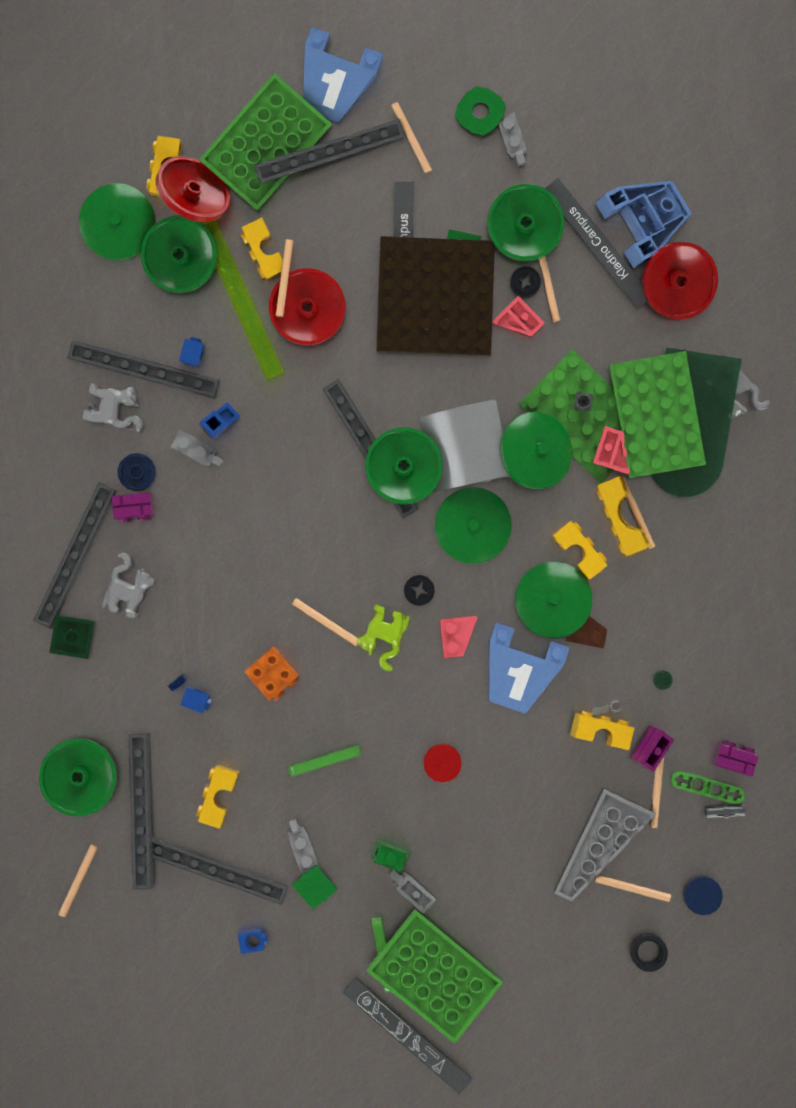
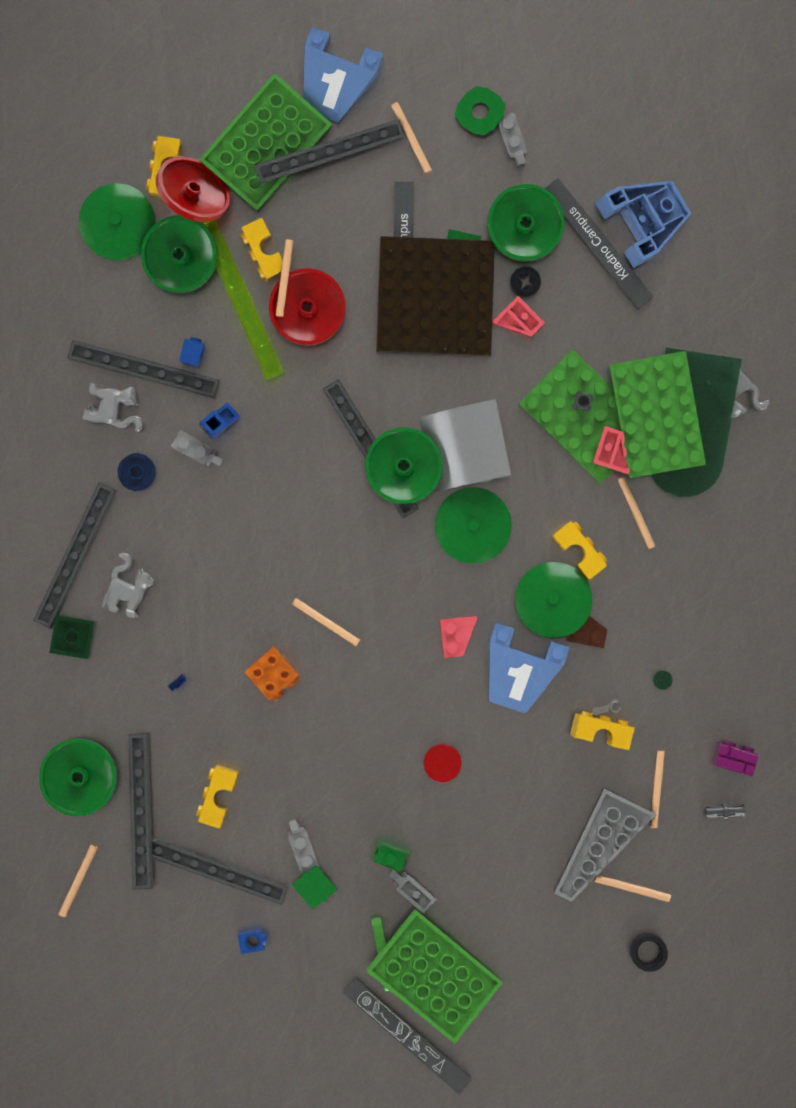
(132, 506): magenta brick -> none
(196, 700): blue brick -> none
(325, 760): bright green beam -> none
(385, 631): lime animal -> none
(427, 585): black gear -> none
(535, 450): green dish -> none
(549, 289): light nougat bar -> none
(631, 539): yellow arch -> none
(652, 748): magenta brick -> none
(680, 280): red dish -> none
(703, 895): dark blue tile -> none
(707, 786): bright green beam -> none

